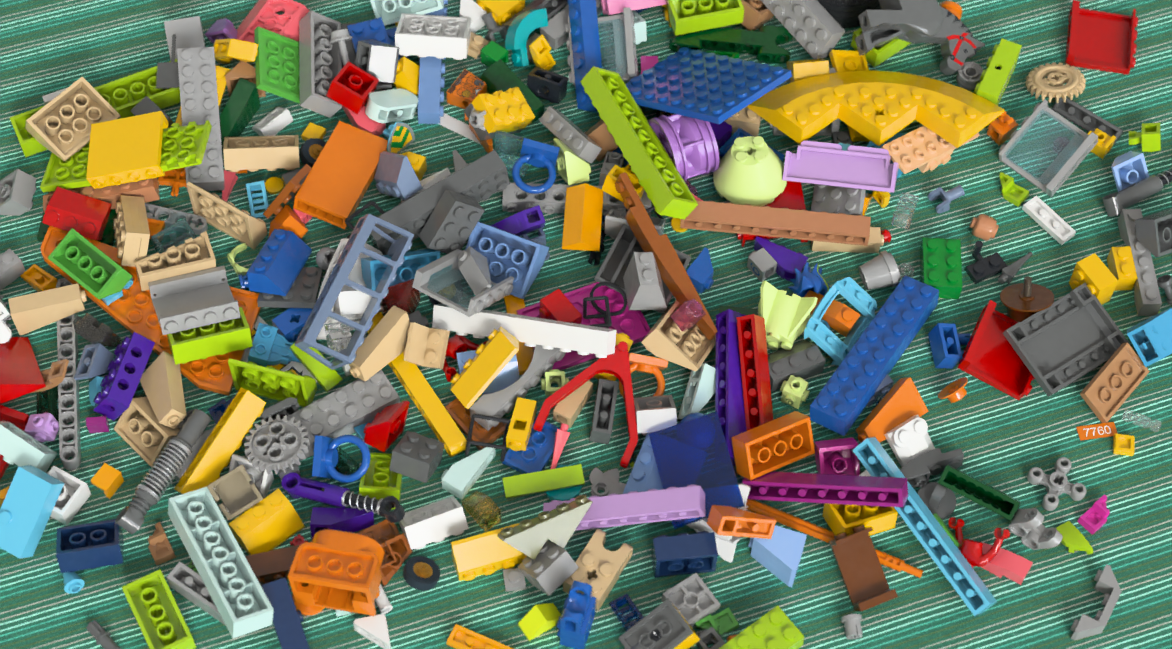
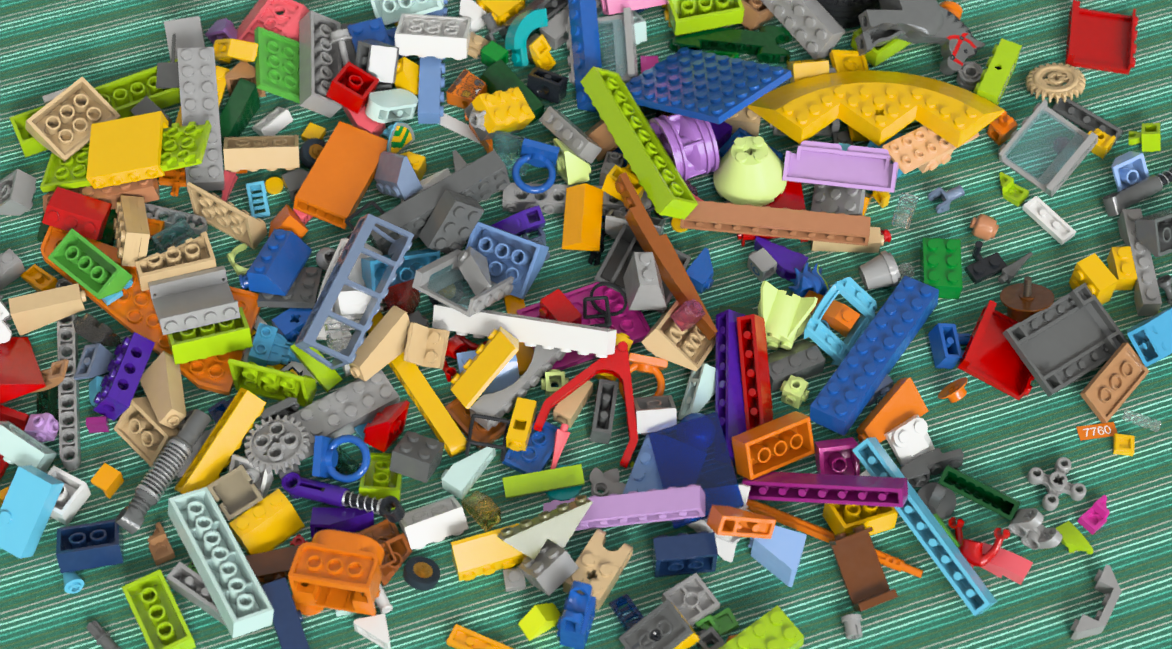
(284, 196): dark orange wing -> none

